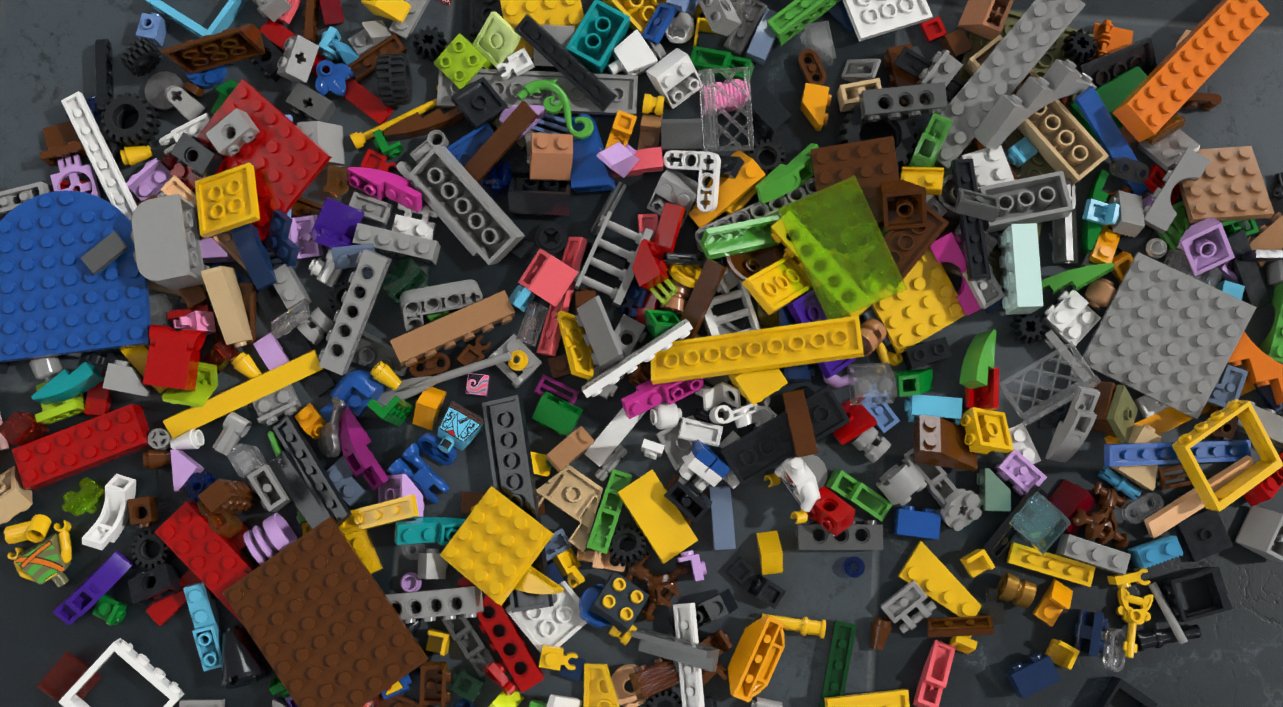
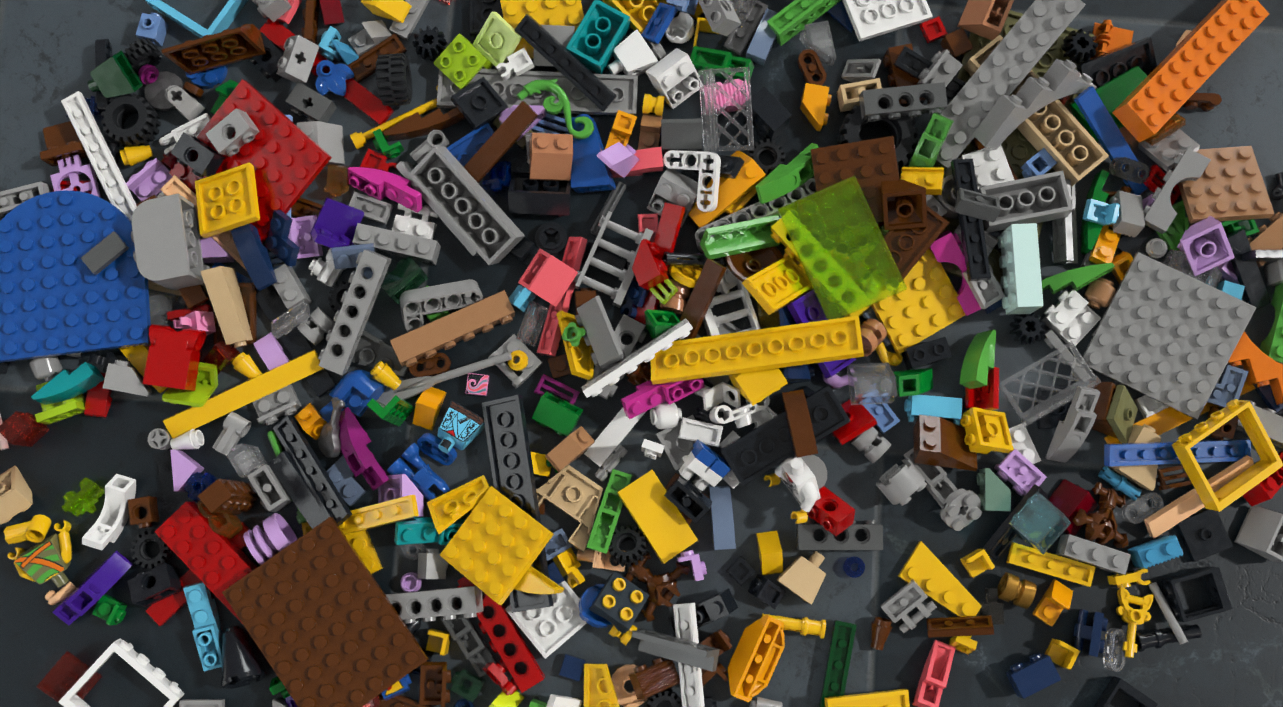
(54, 598): none -> light nougat arm
(82, 447): red brick -> none
(114, 77): none -> dark green torso
(148, 74): none -> magenta plate
(156, 458): reddish brown cone -> none
(456, 503): none -> yellow wing
(473, 354): reddish brown plate -> none
(553, 657): yellow plate -> none
(569, 330): none -> bright green plate
(804, 577): none -> tan torso
(858, 494): bright green slope -> none
(917, 523): blue brick -> none
(1020, 152): medium azure bracket -> none
(1042, 161): none -> medium blue brick

